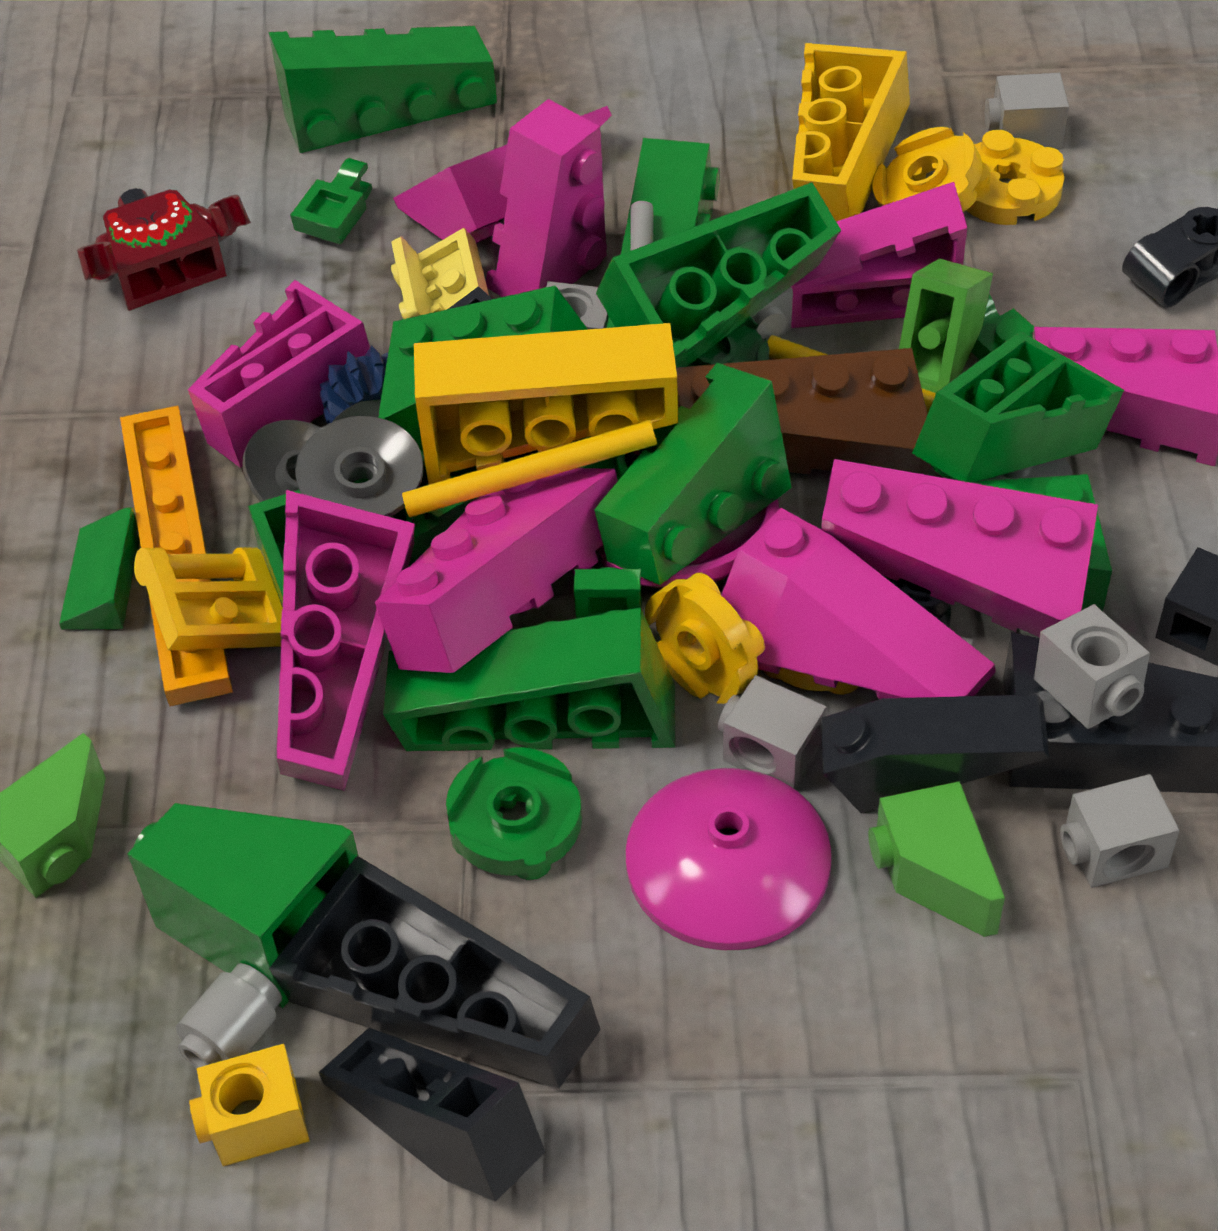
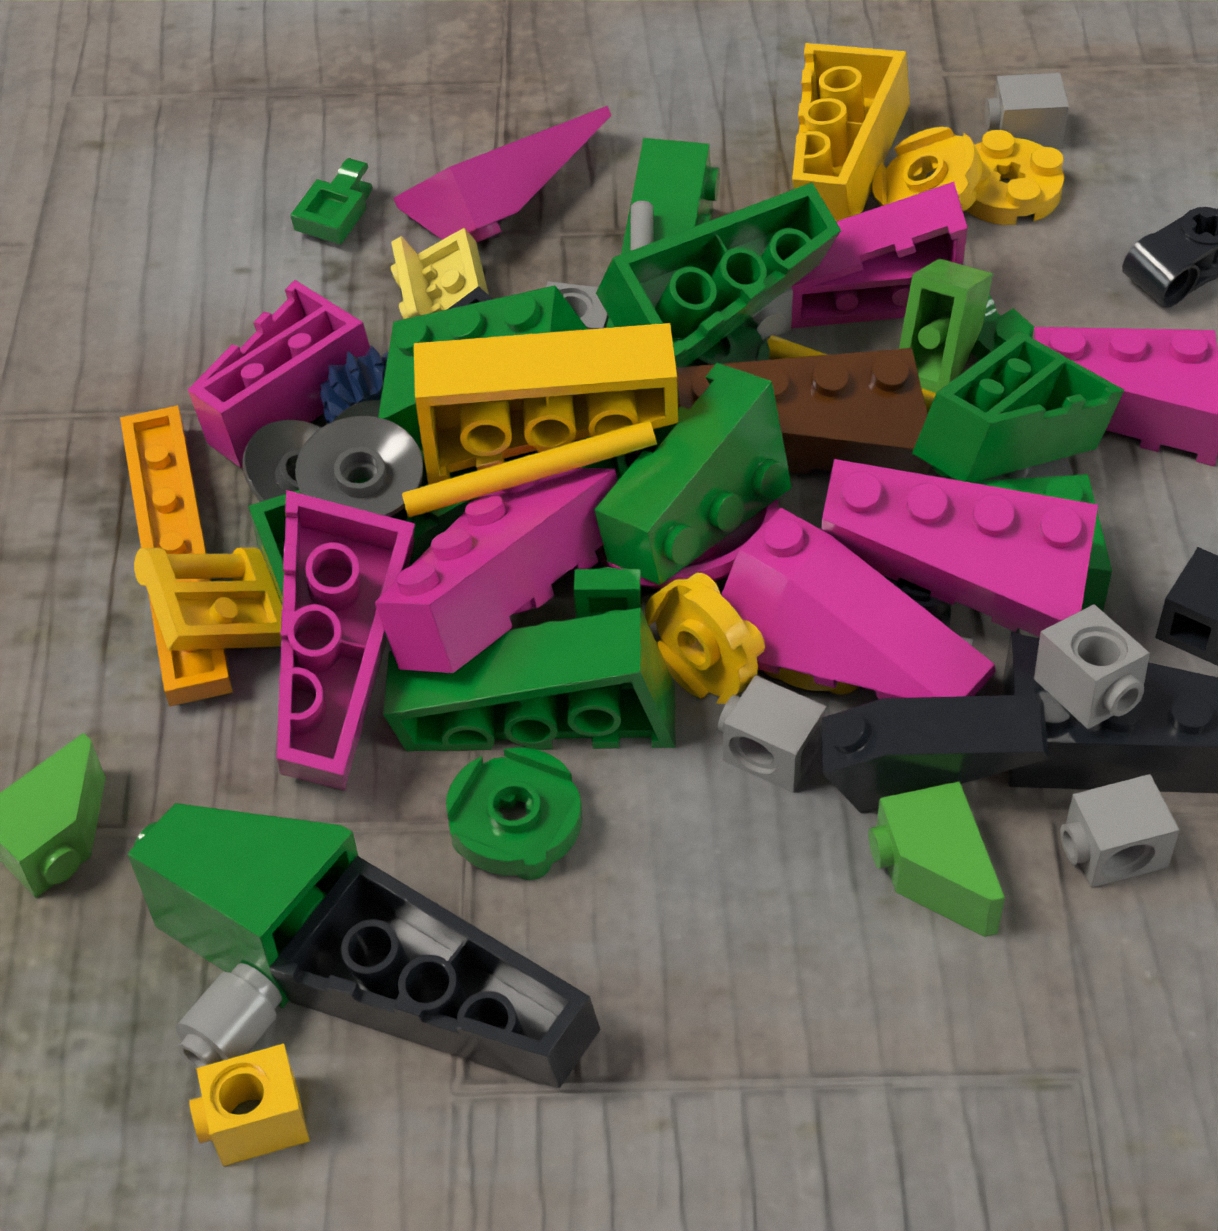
(101, 573): green slope -> none
(161, 244): dark red torso -> none
(378, 81): green wedge -> none
(440, 1109): black slope -> none
(553, 202): dark pink wedge -> none
(722, 886): dark pink dish -> none

